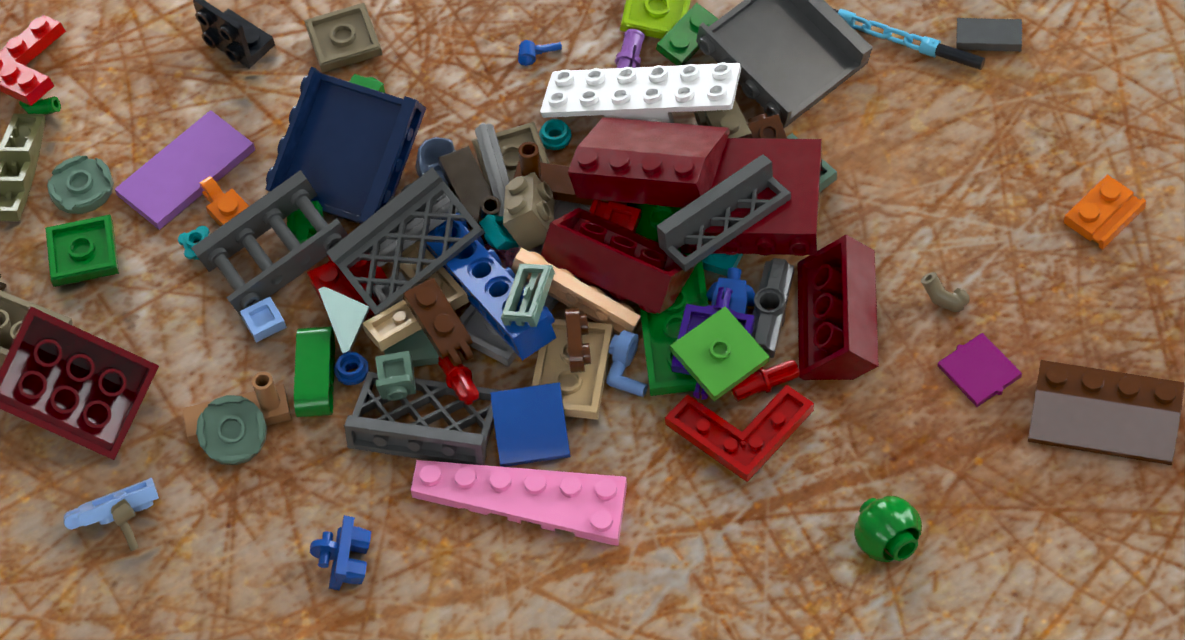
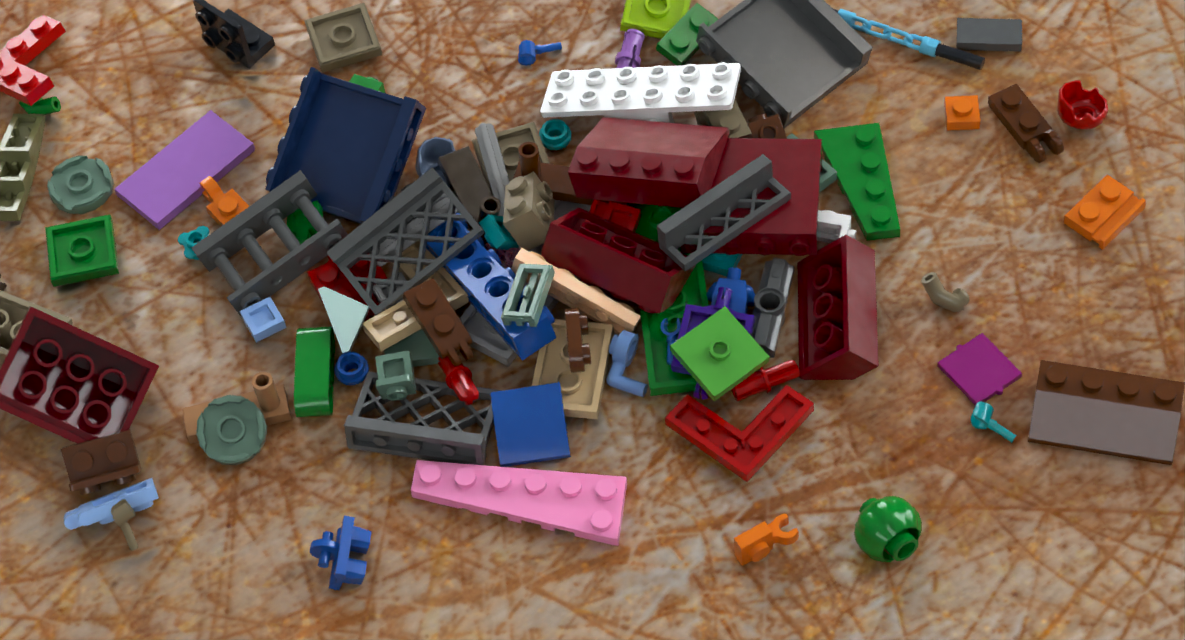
(101, 461): none -> reddish brown bracket
(671, 337): none -> blue hand
(759, 540): none -> orange plate
(833, 226): none -> white bracket
(863, 177): none -> green wing
(962, 112): none -> orange plate
(982, 419): none -> teal hand
(1025, 122): none -> reddish brown hinge
(1081, 107): none -> red hair

